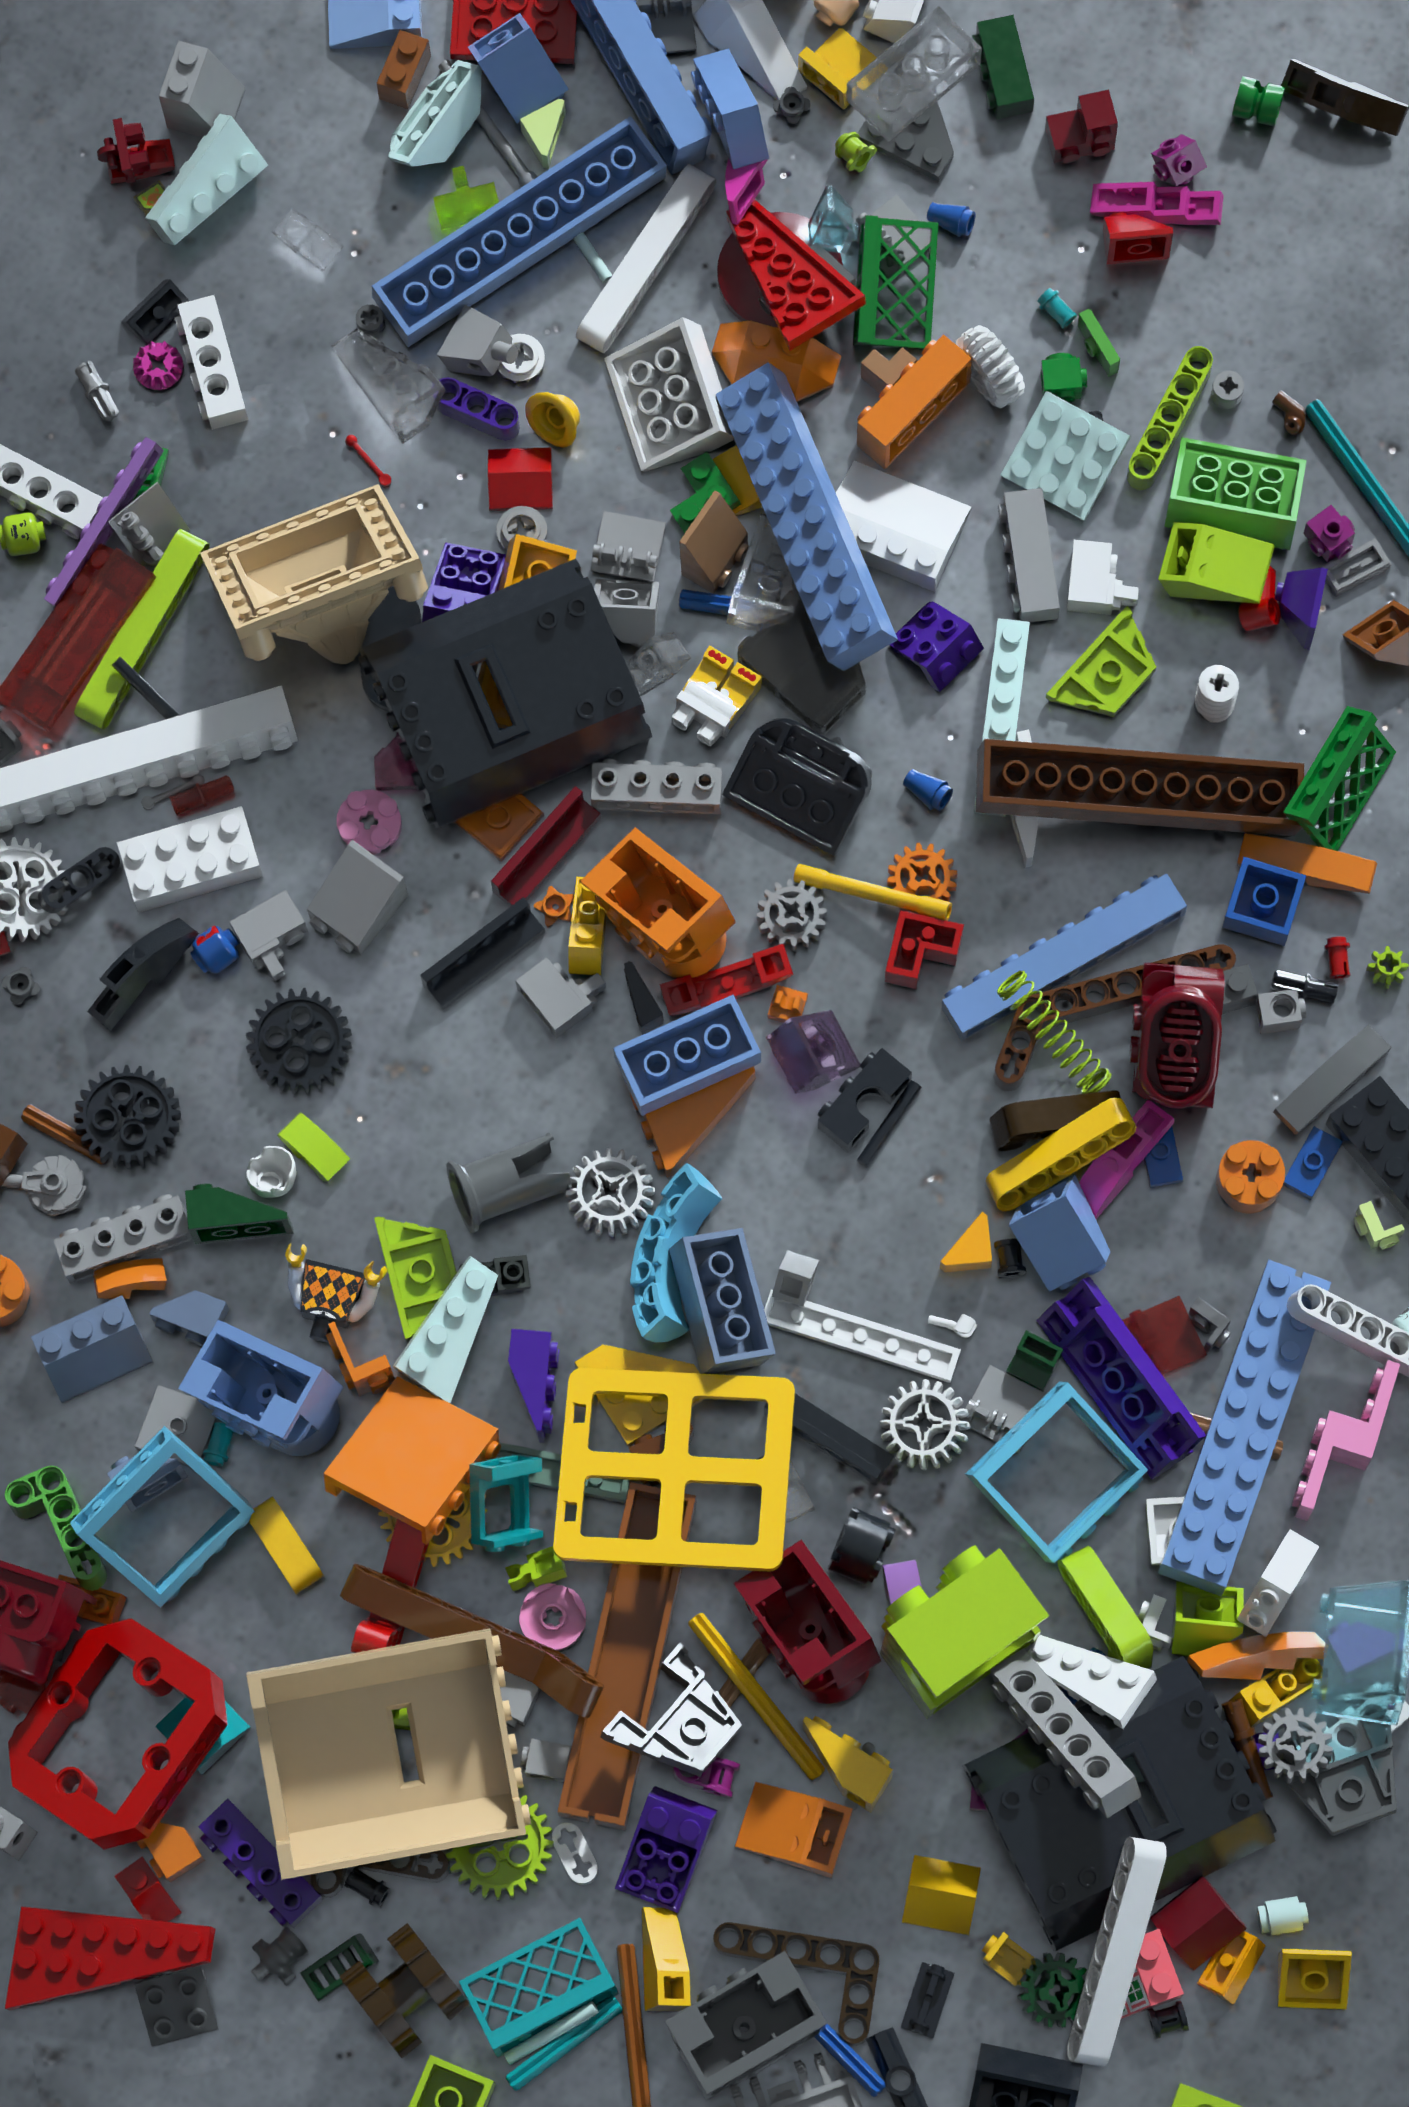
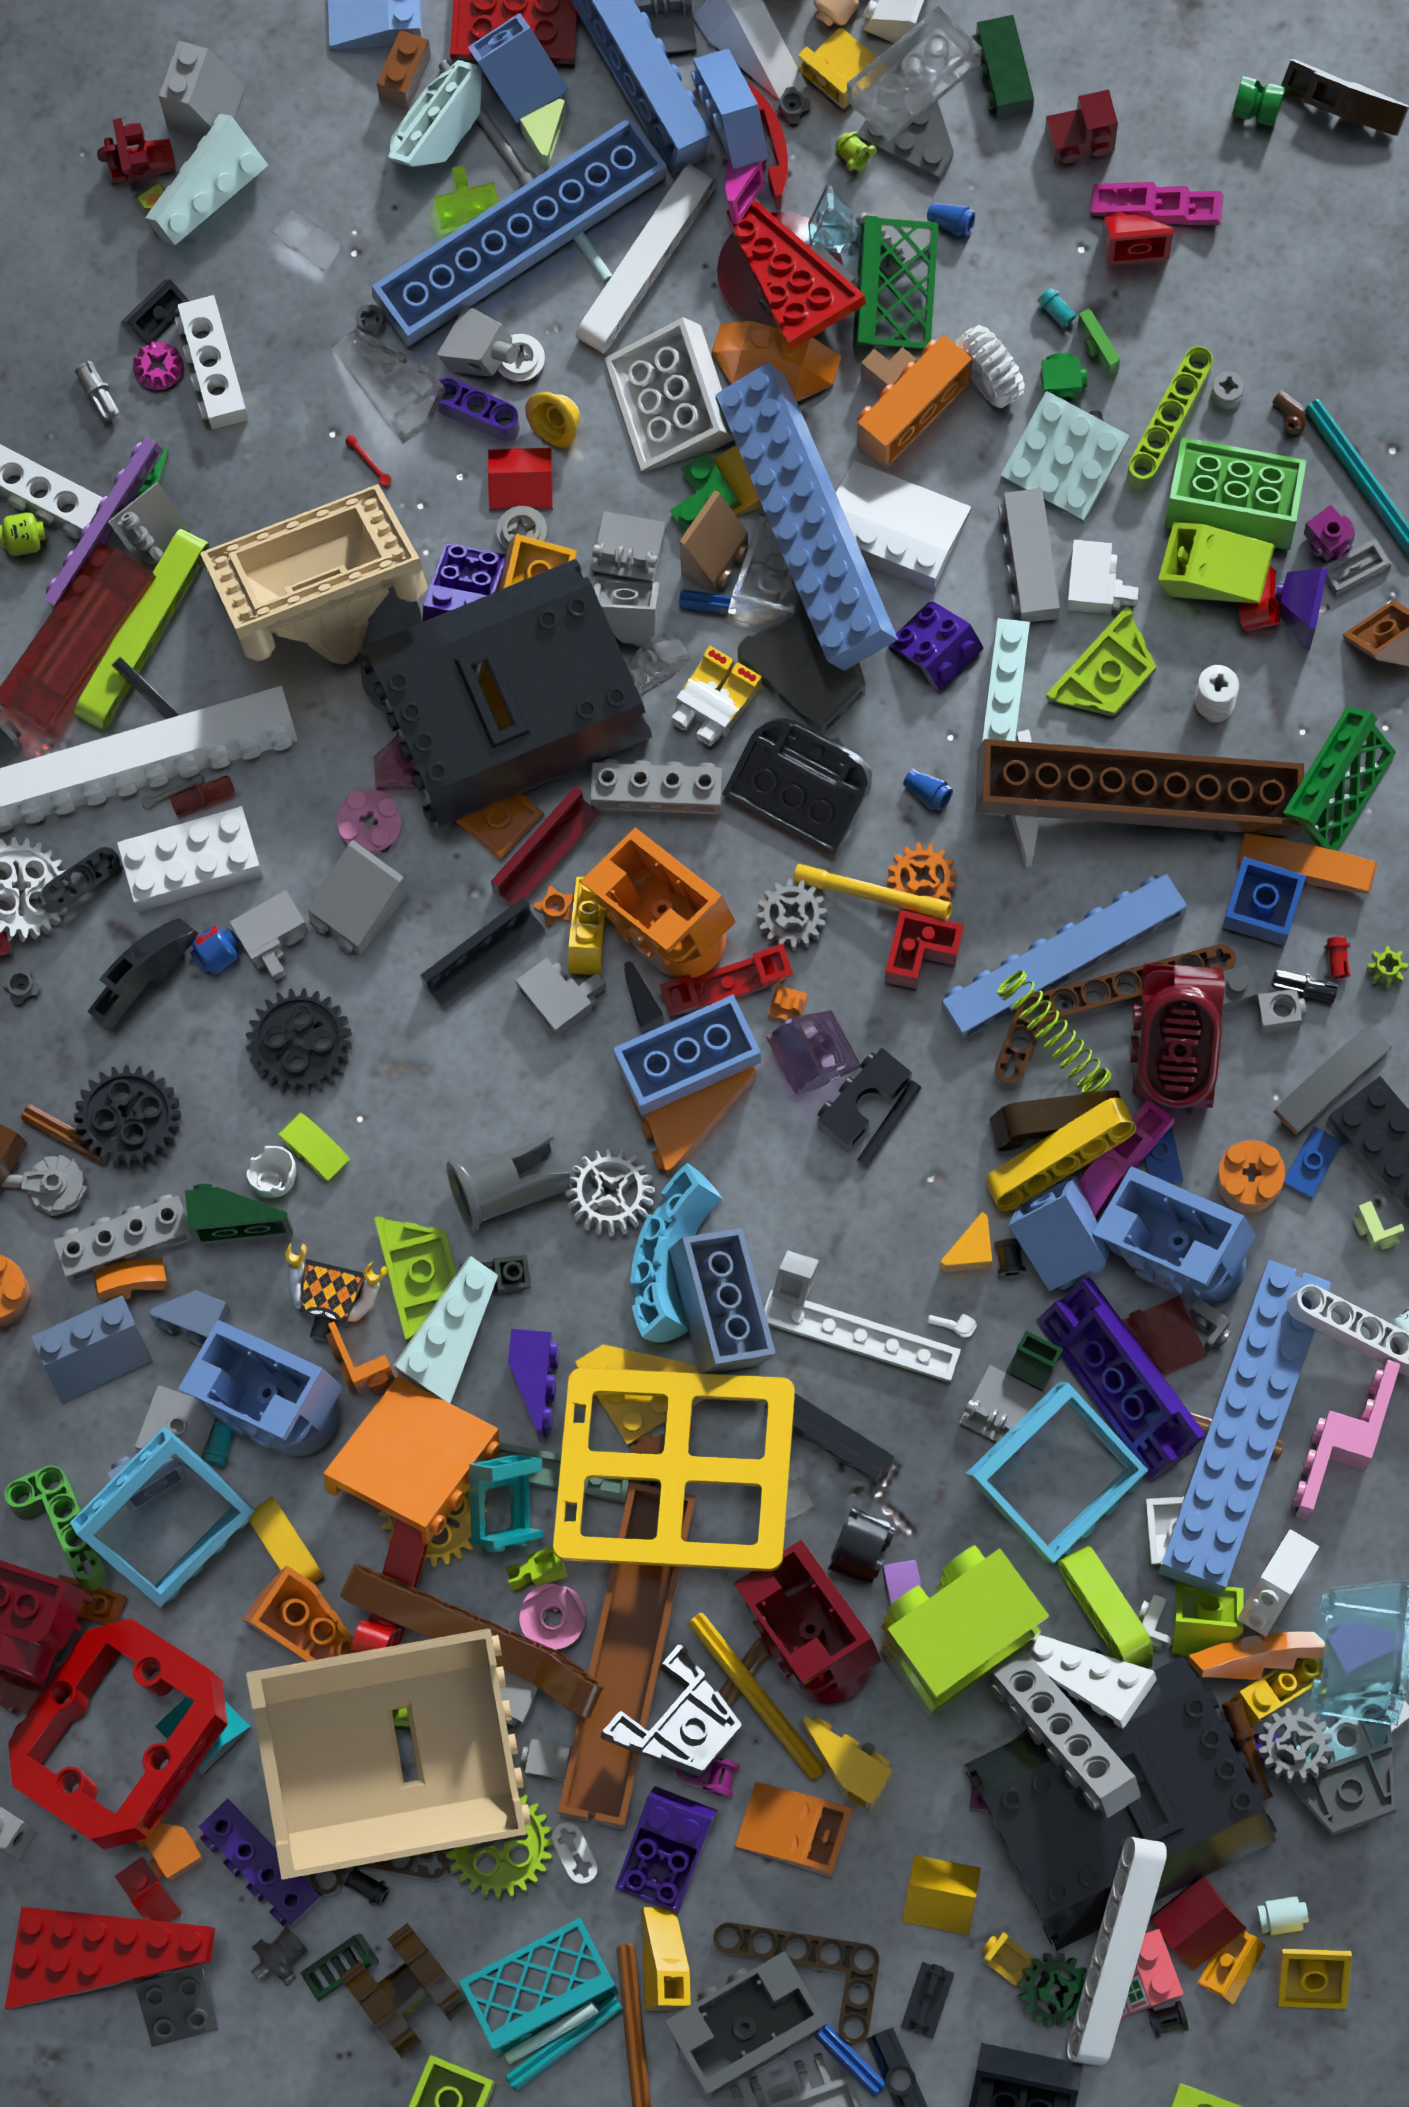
(298, 1618): none -> orange wedge
(777, 174): none -> red slope
(939, 1425): white gear -> none
(1176, 1238): none -> medium blue brick
(1178, 160): magenta brick -> none

